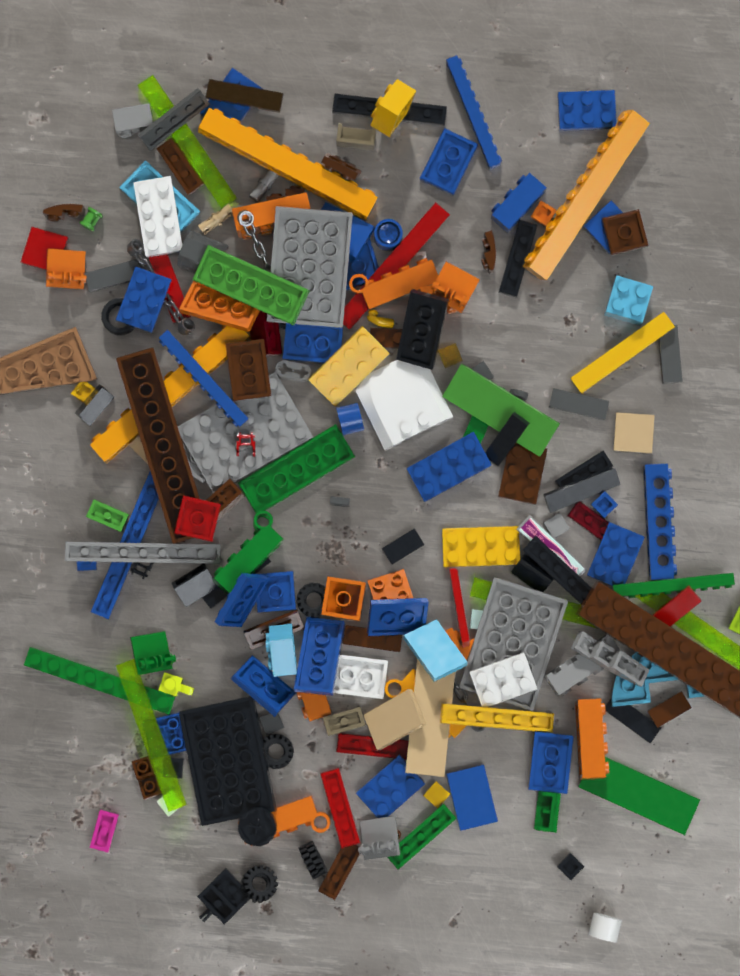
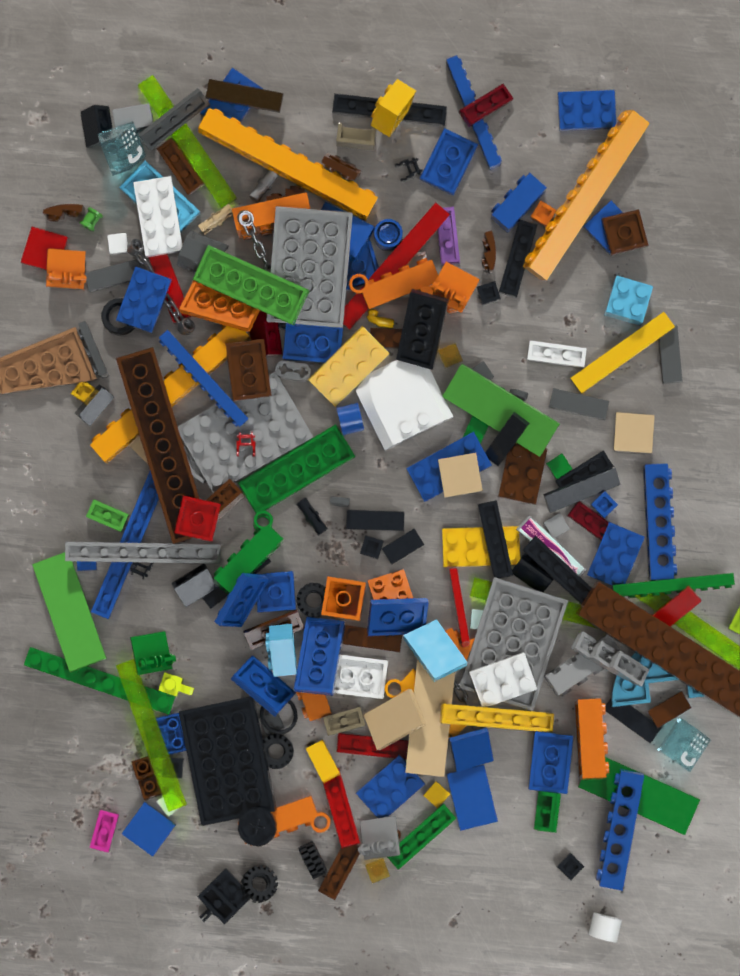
(69, 612): none -> bright green tile
(92, 350): none -> dark grey plate
(94, 121): none -> black panel
(117, 243): none -> white tile
(122, 147): none -> clear light blue slope
(148, 829): none -> blue tile
(280, 731): none -> black piece
(312, 516): none -> black pin
(323, 761): none -> yellow tile
(371, 547): none -> black plate
(375, 520): none -> black tile
(377, 870): none -> clear yellow plate
(411, 174): none -> black piece
(448, 239): none -> medium lavender tile
(460, 475): none -> tan tile
(471, 749): none -> blue tile
(485, 105): none -> dark red tile
(488, 293): none -> black plate
(495, 539): none -> black tile
(556, 354): none -> white plate
(559, 466): none -> green tile
(616, 879): none -> blue brick
(684, 744): none -> clear light blue slope

